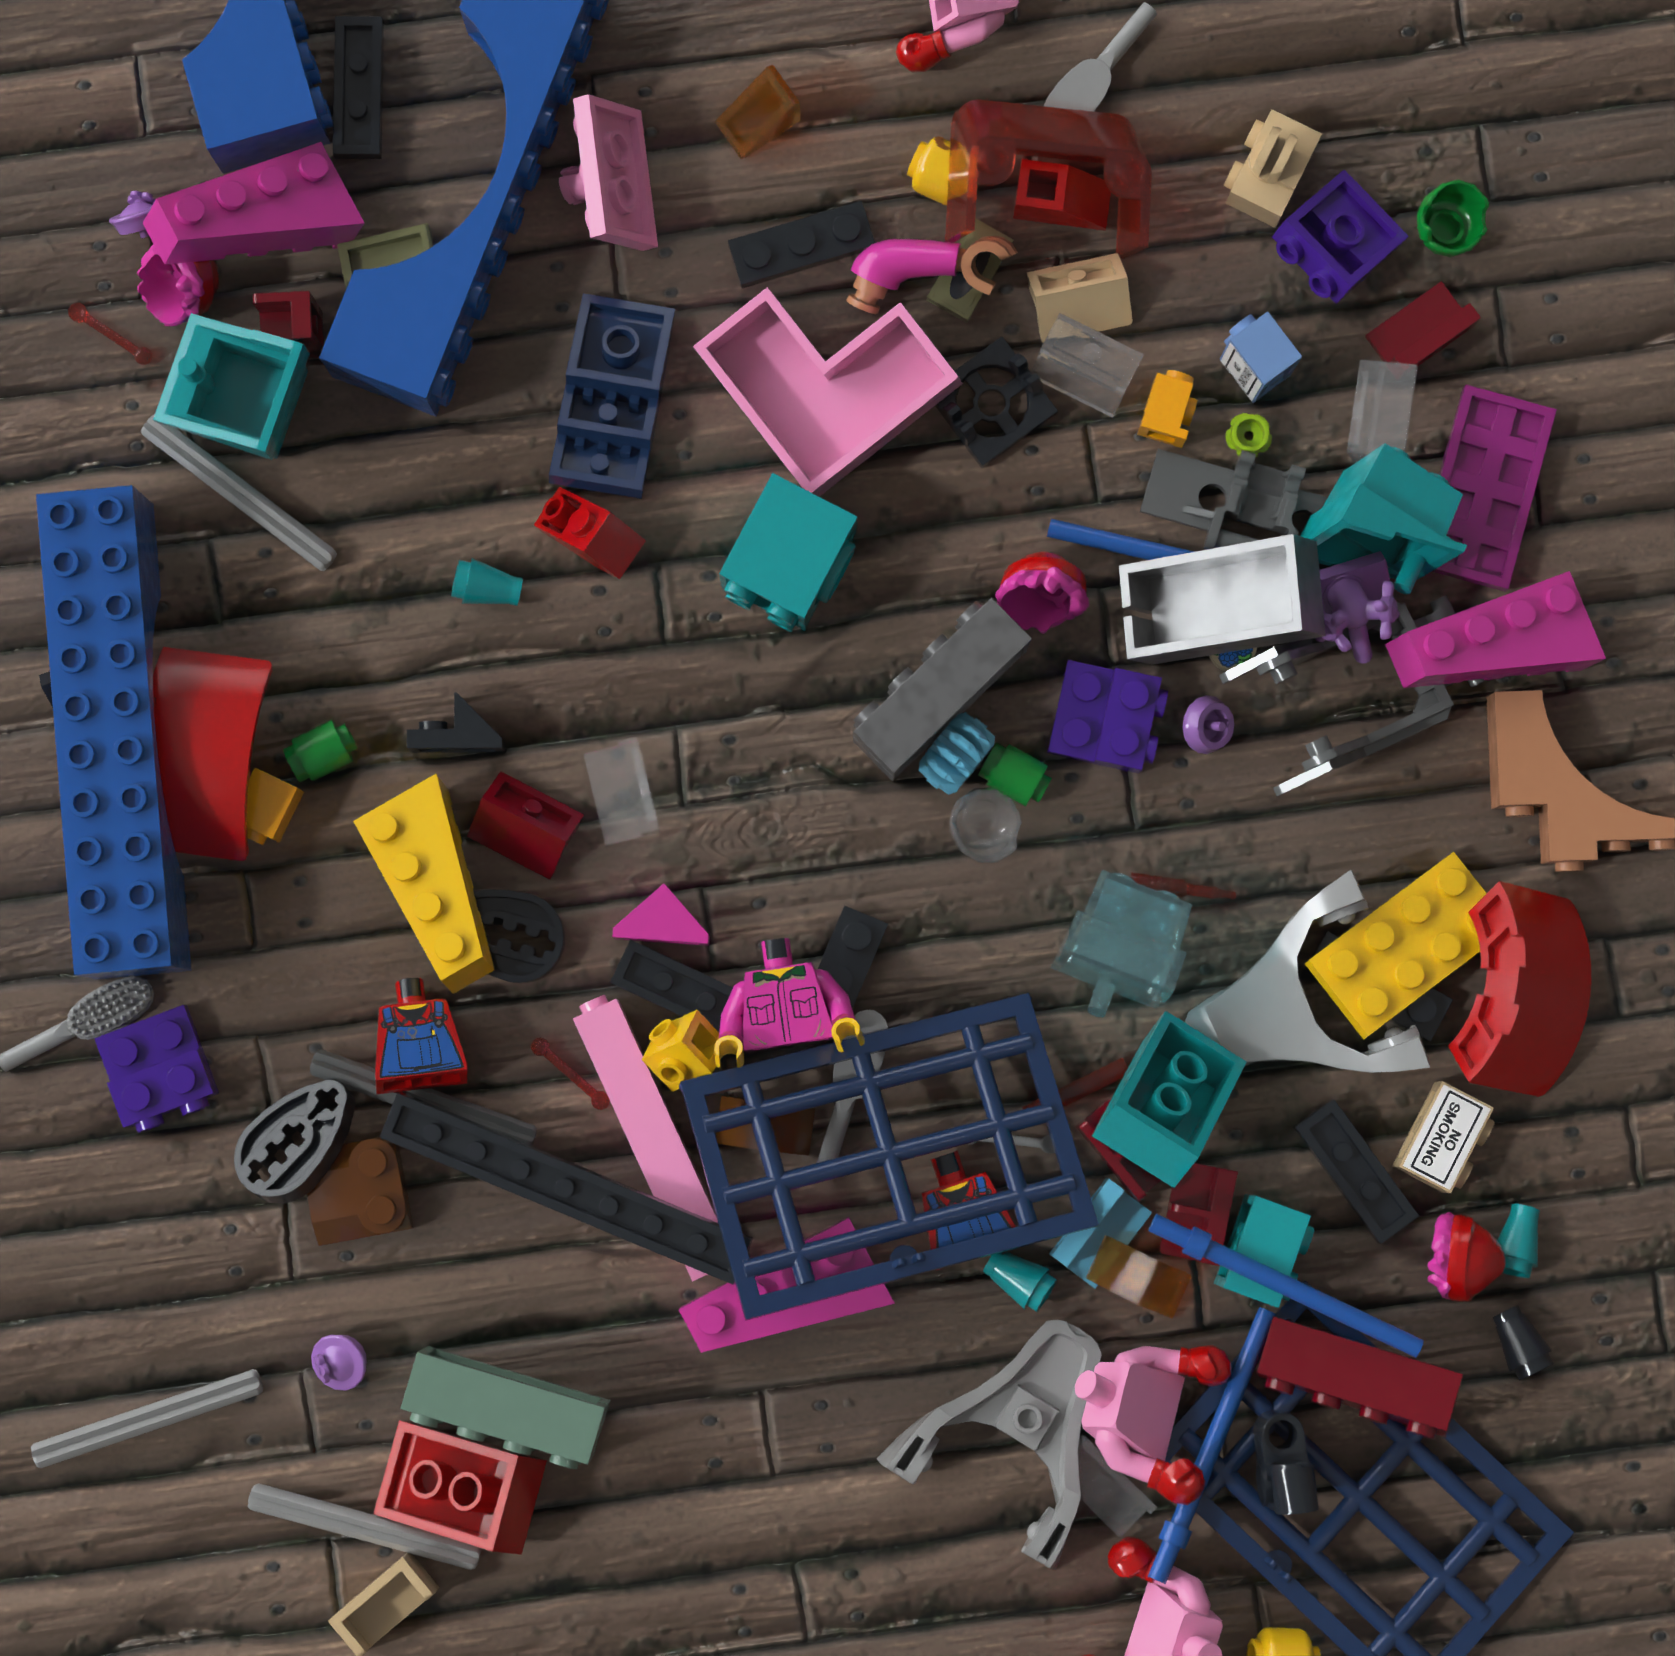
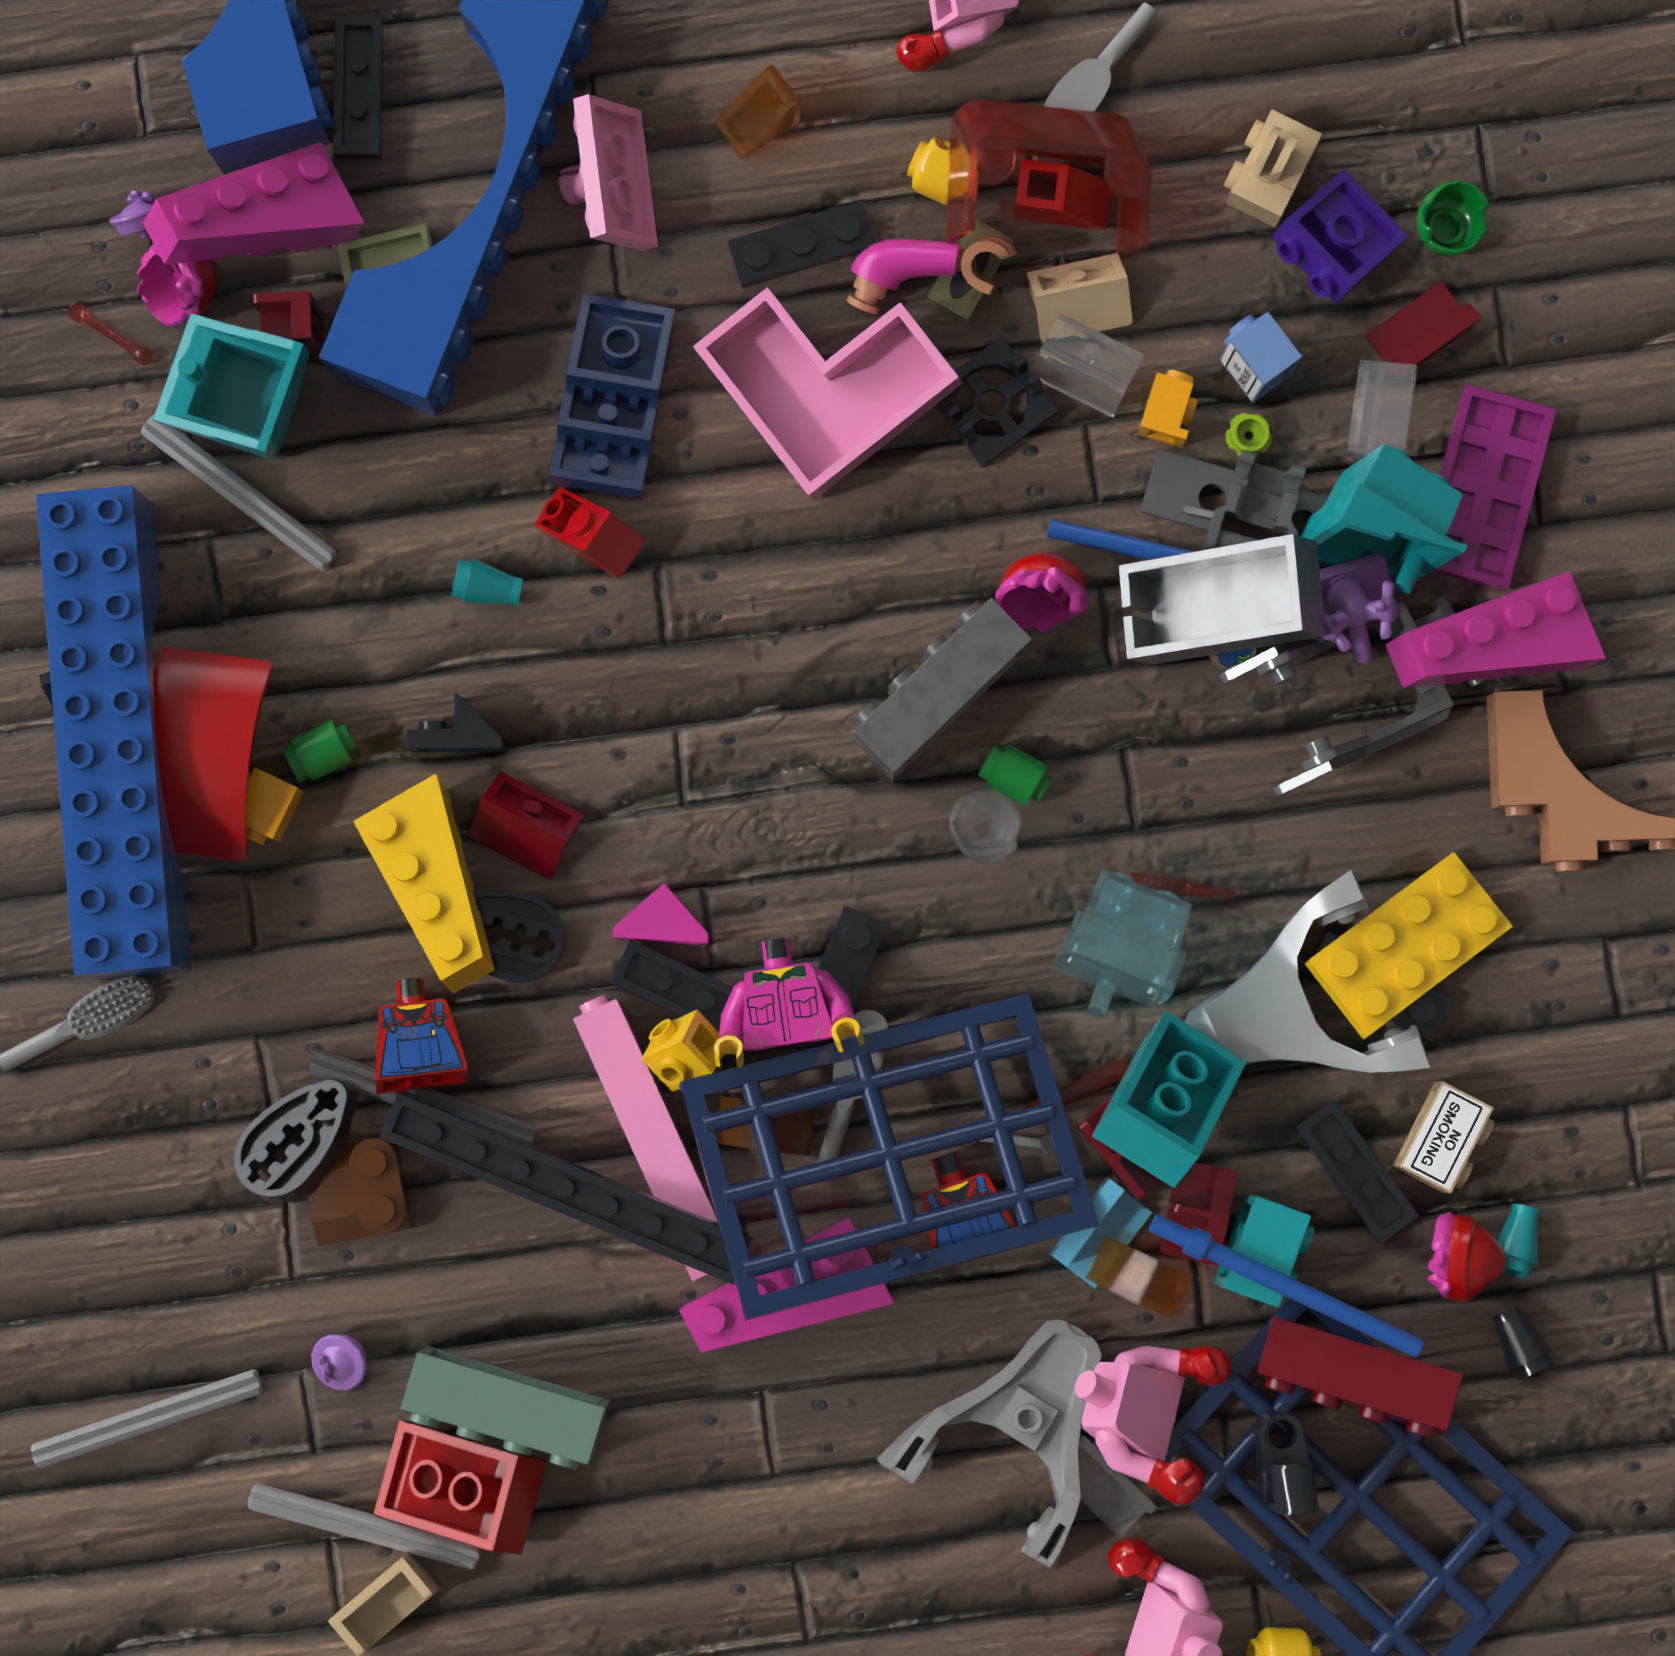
(156, 1069): dark purple plate -> none
(599, 1100): clear red hinge -> none
(622, 792): clear panel -> none
(789, 554): teal brick -> none
(956, 753): medium azure gear -> none
(1021, 1279): teal cone -> none
(1107, 716): dark purple plate -> none
(1176, 1532): blue bar -> none
(1207, 724): medium lavender hat -> none
(1533, 991): red panel -> none

